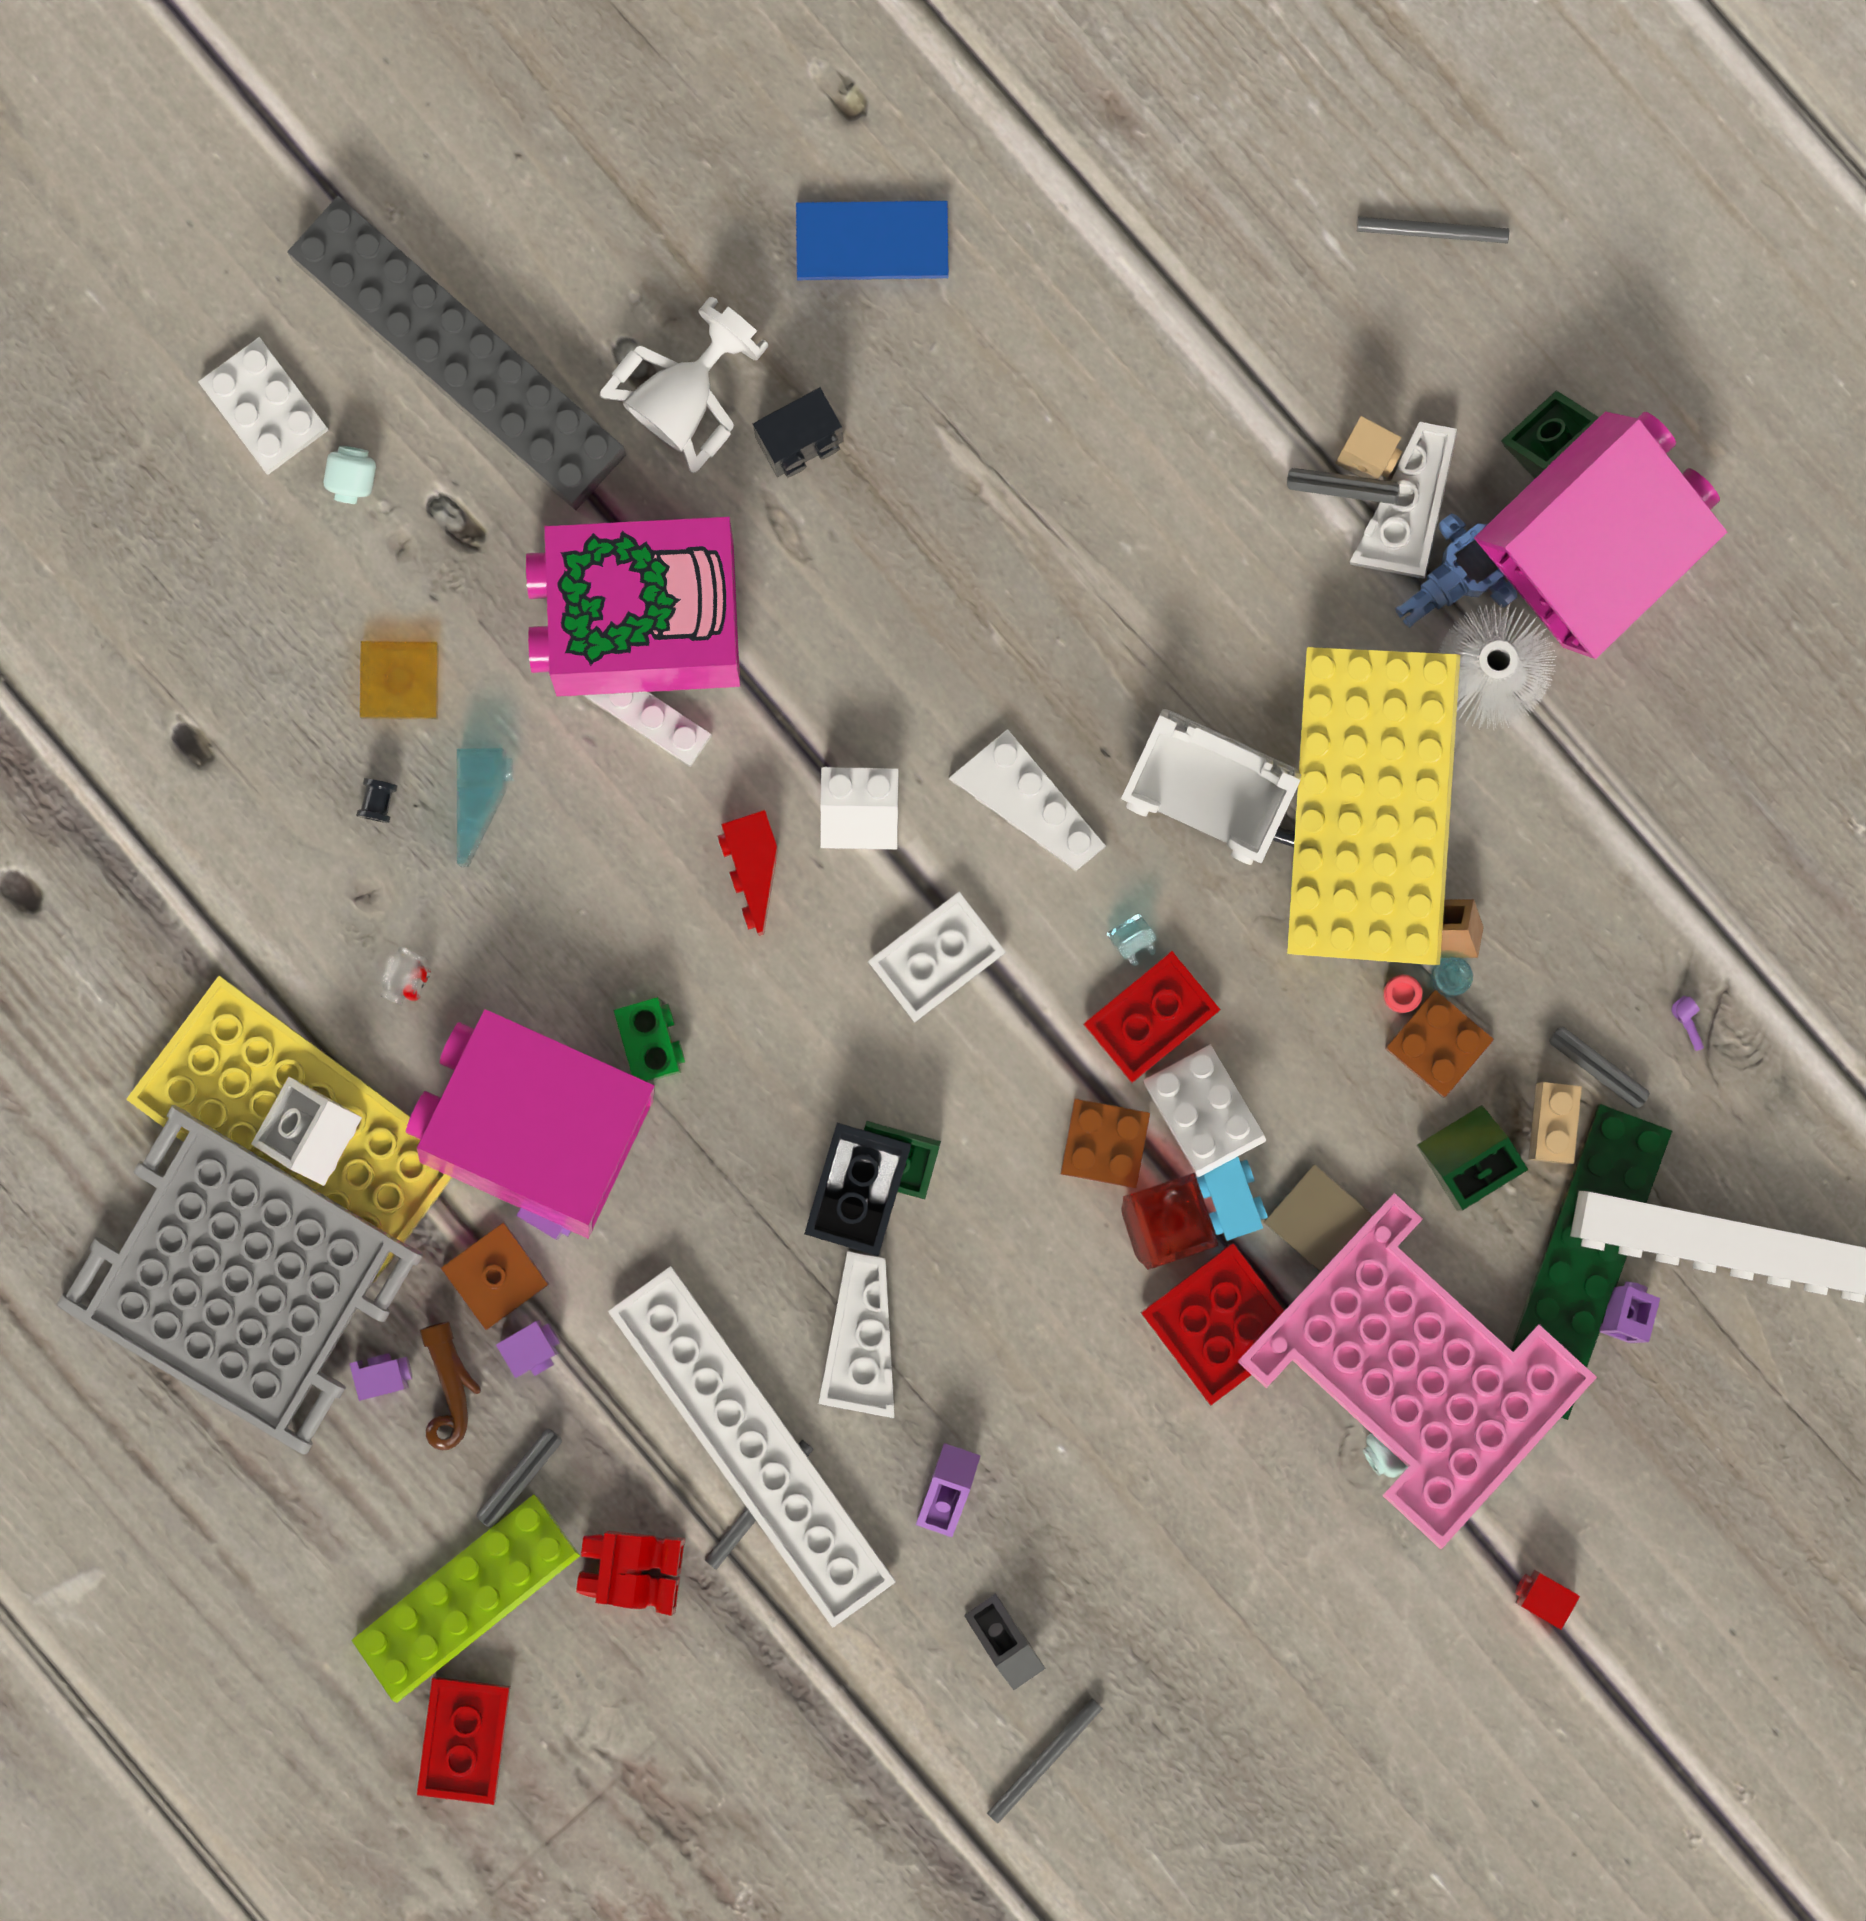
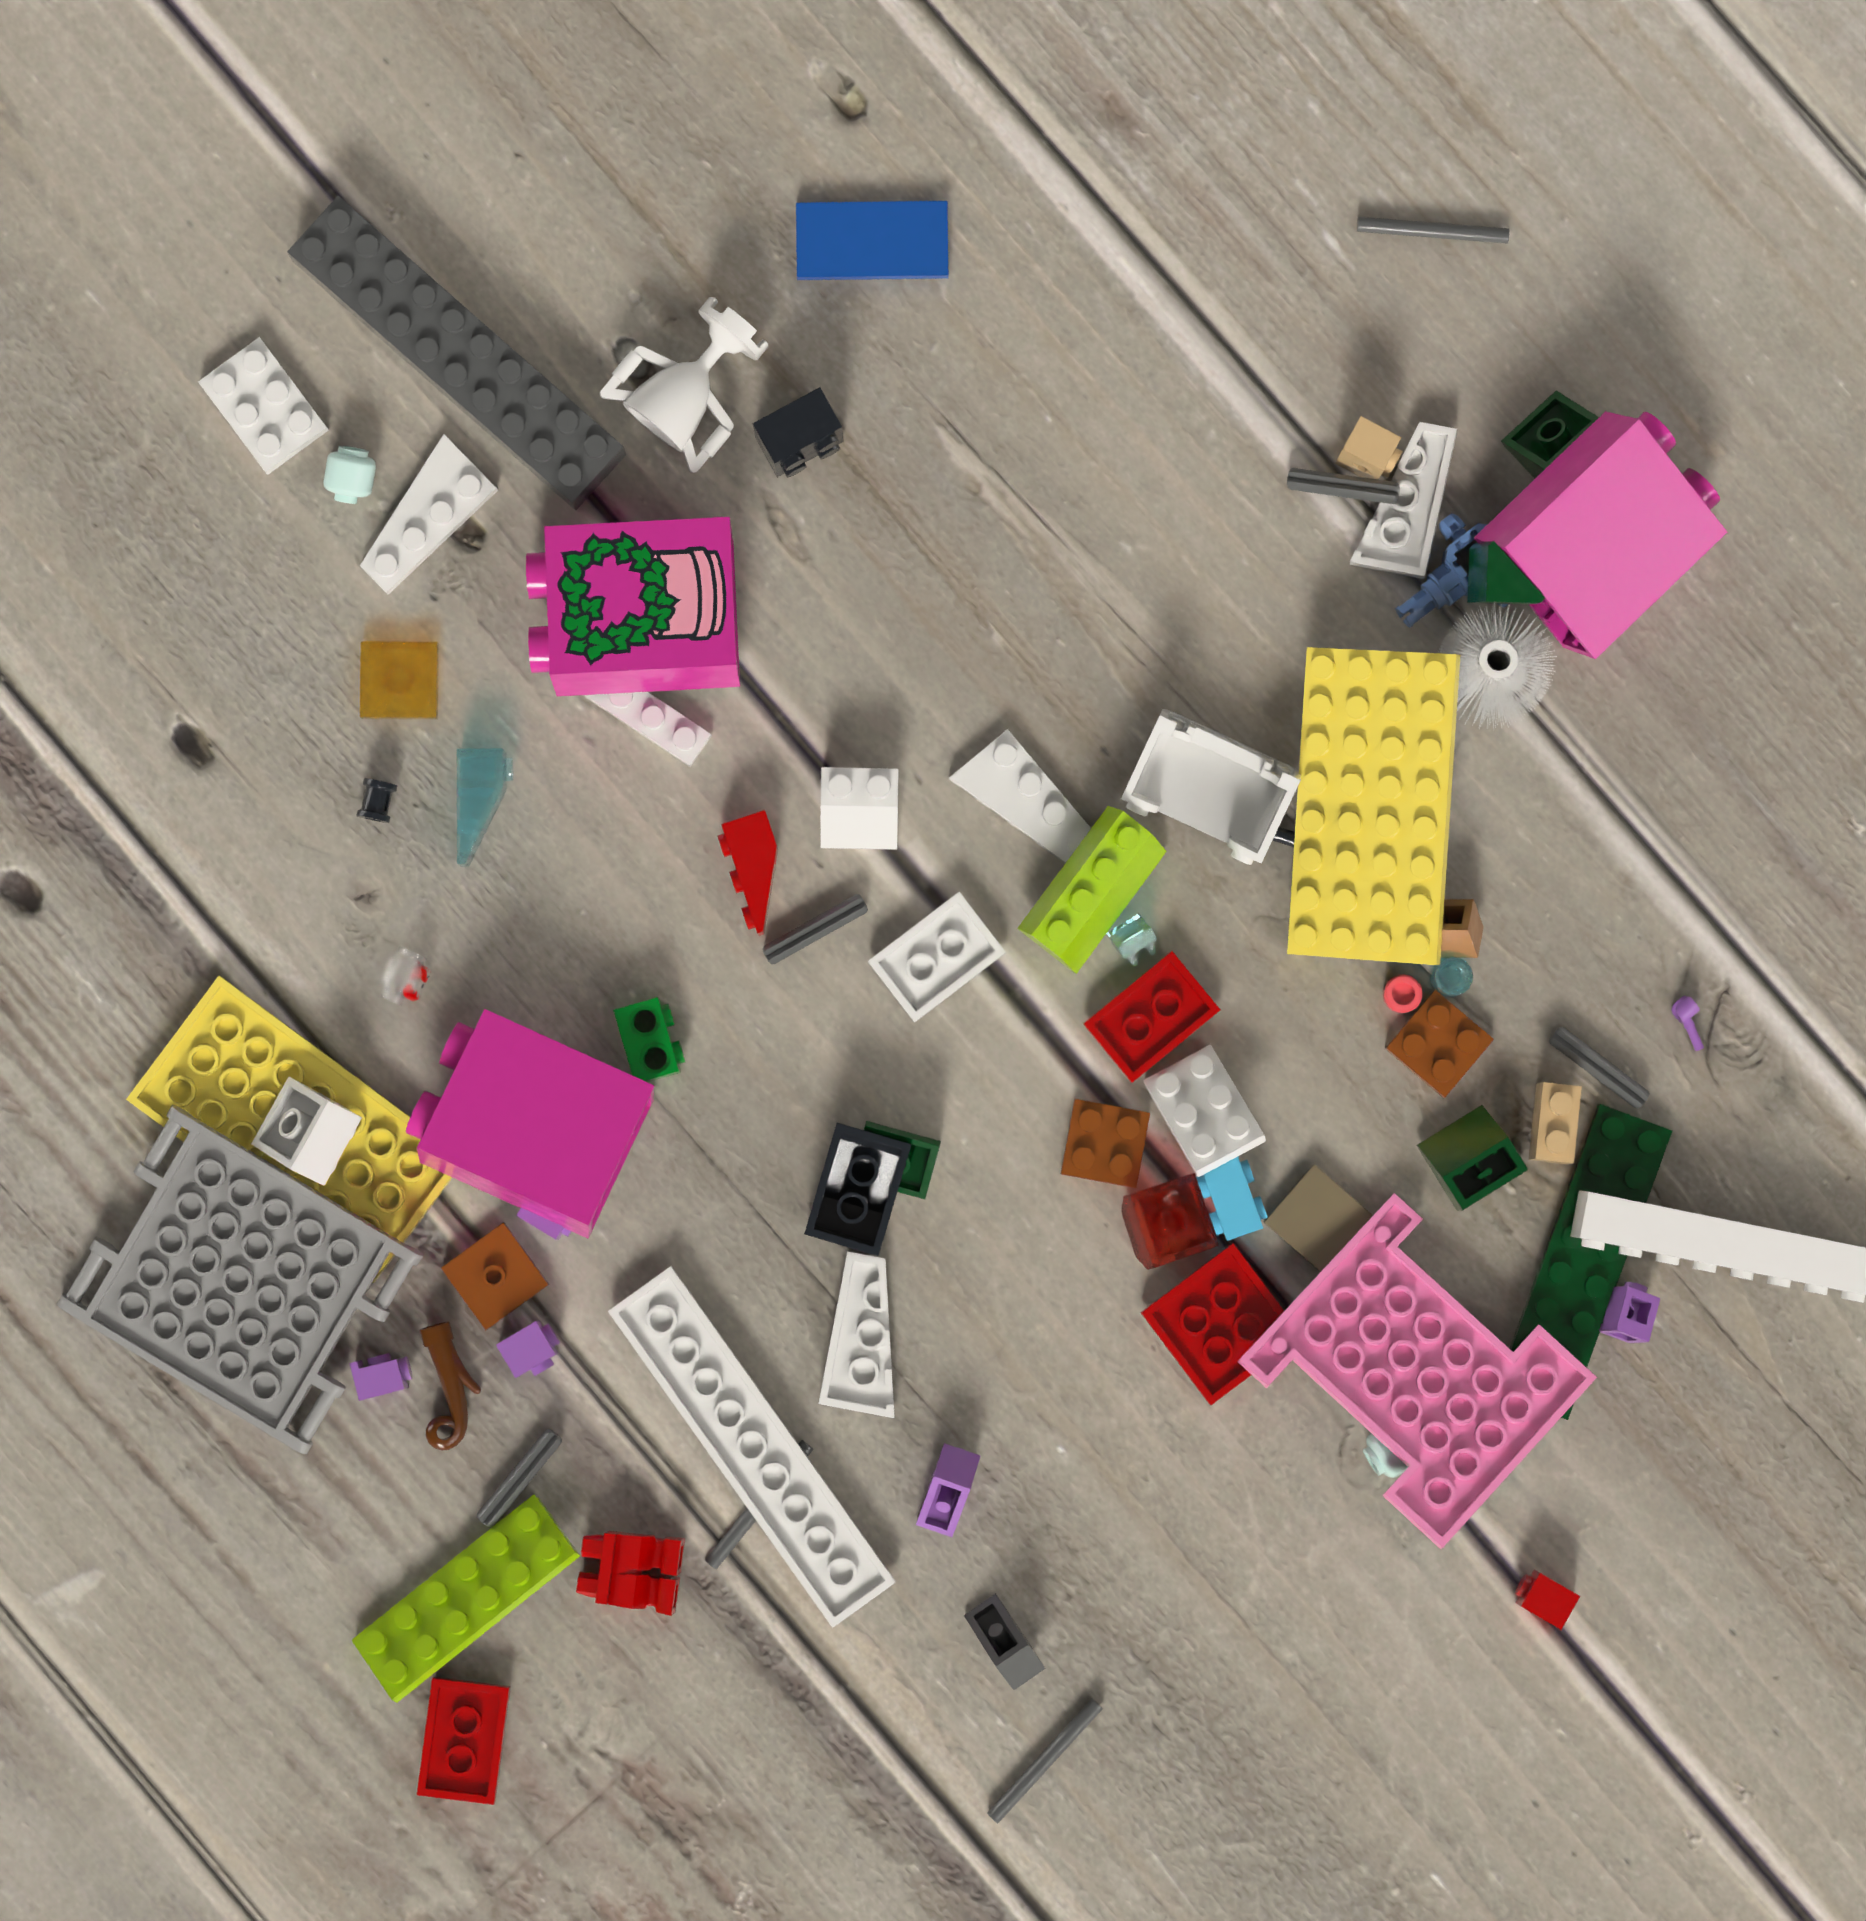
(432, 509): none -> white wing
(815, 929): none -> dark grey axle
(1093, 888): none -> lime slope
(1497, 579): none -> dark green slope

